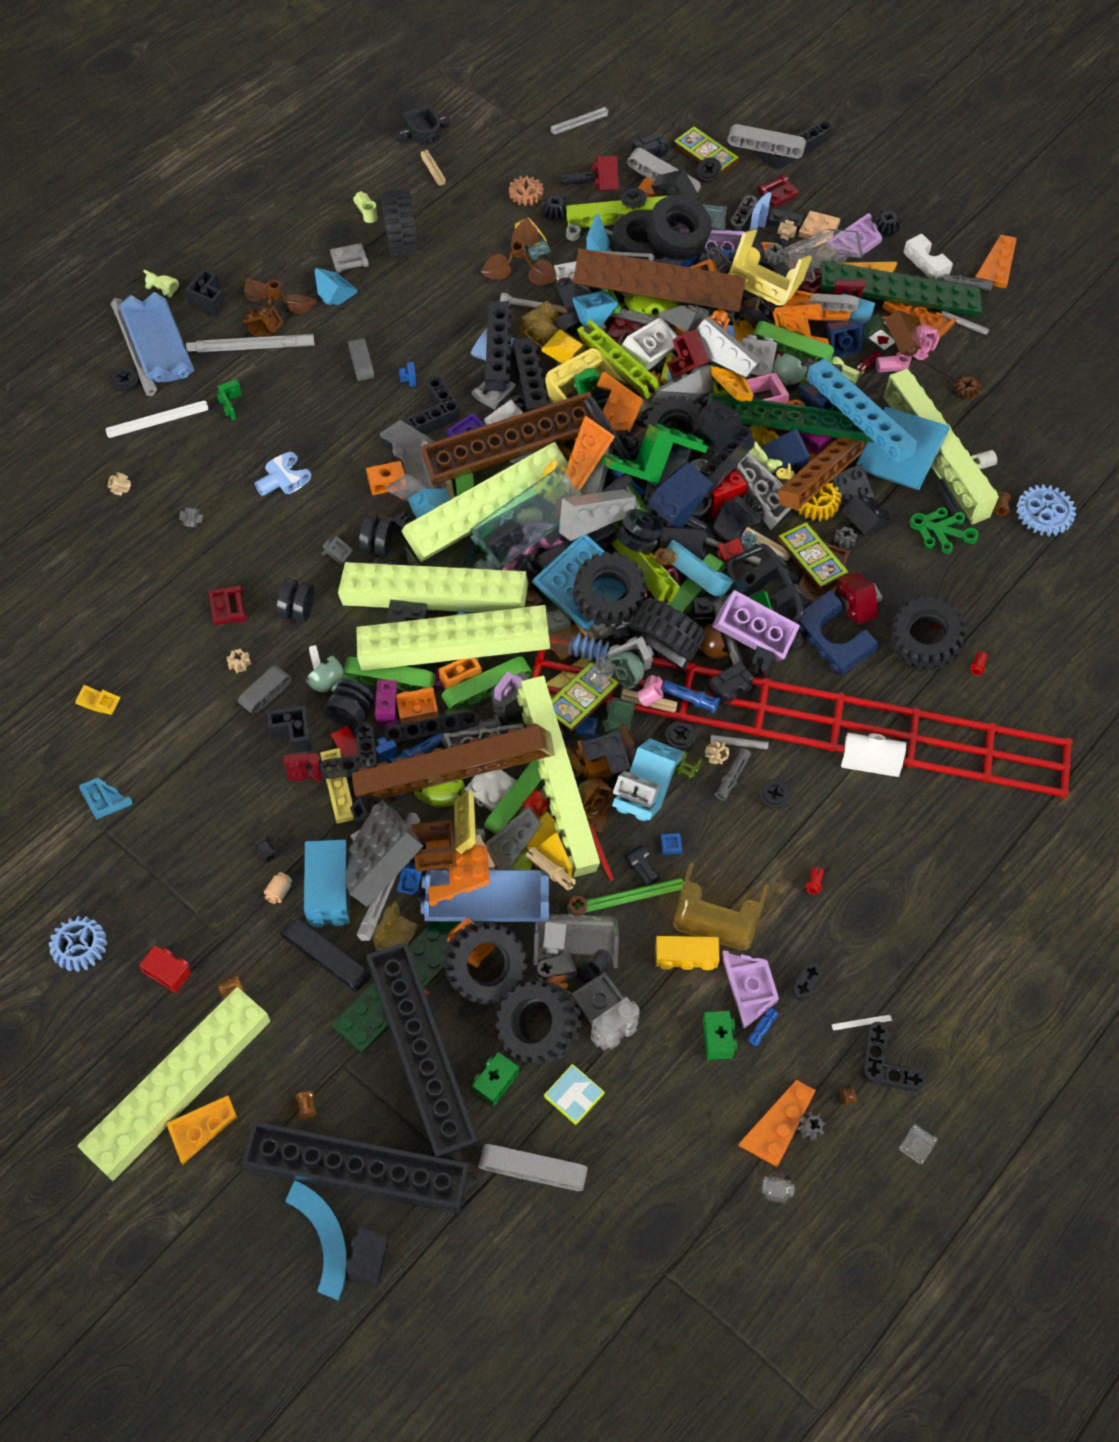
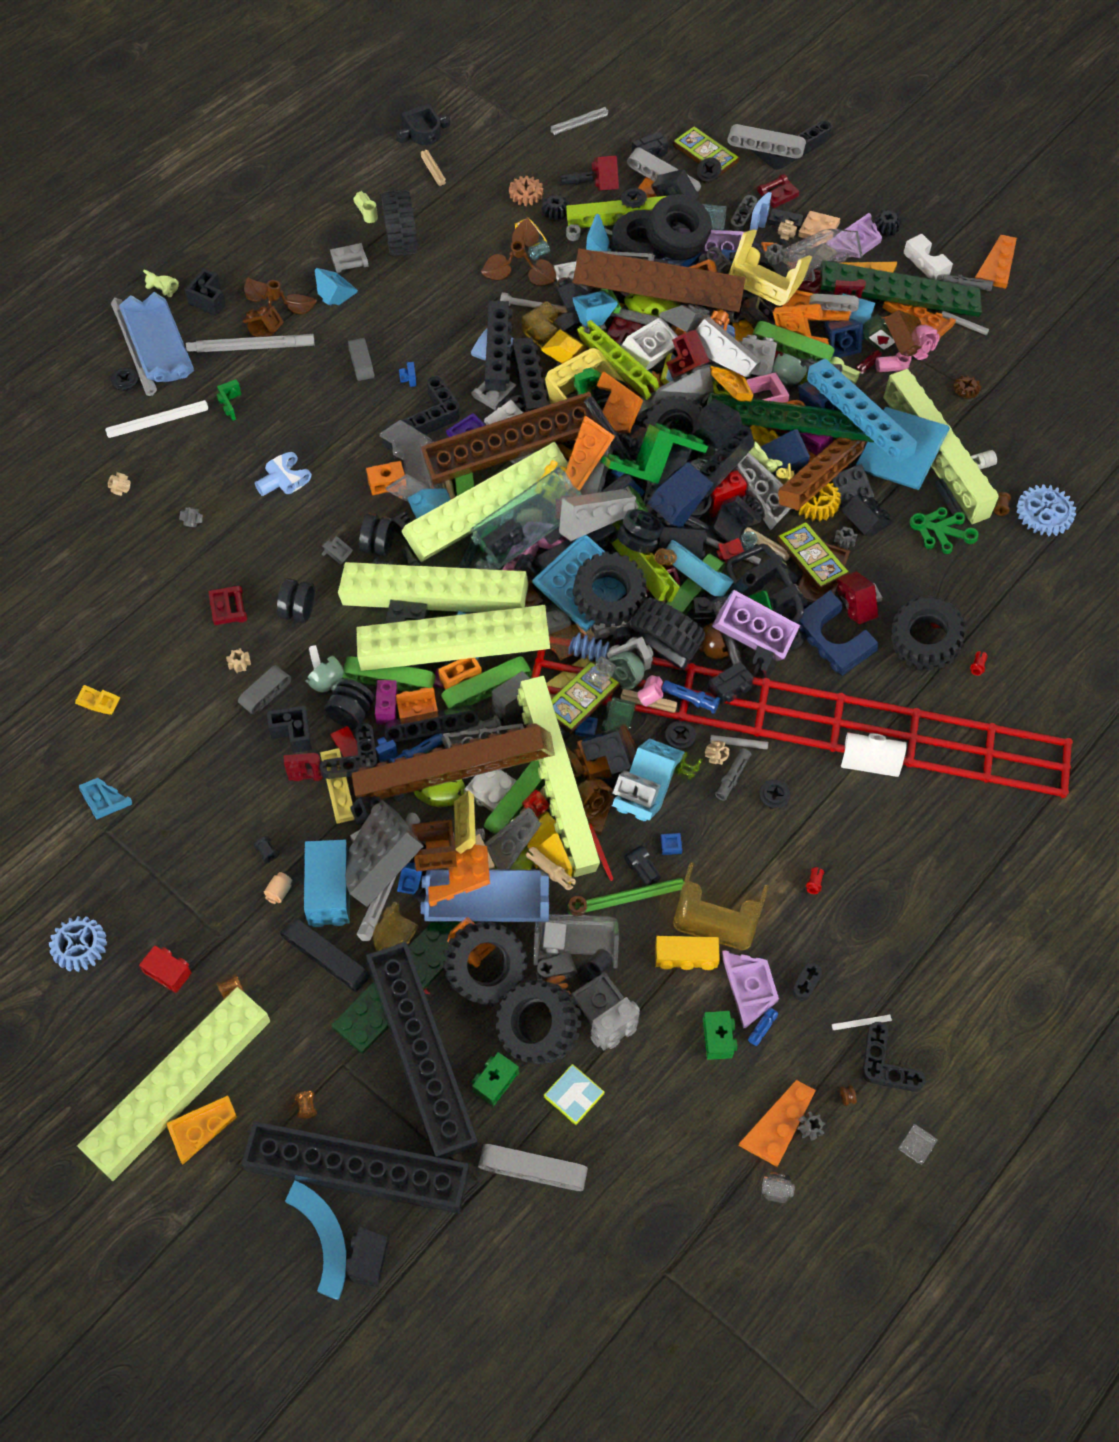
(506, 684): lavender bracket -> none

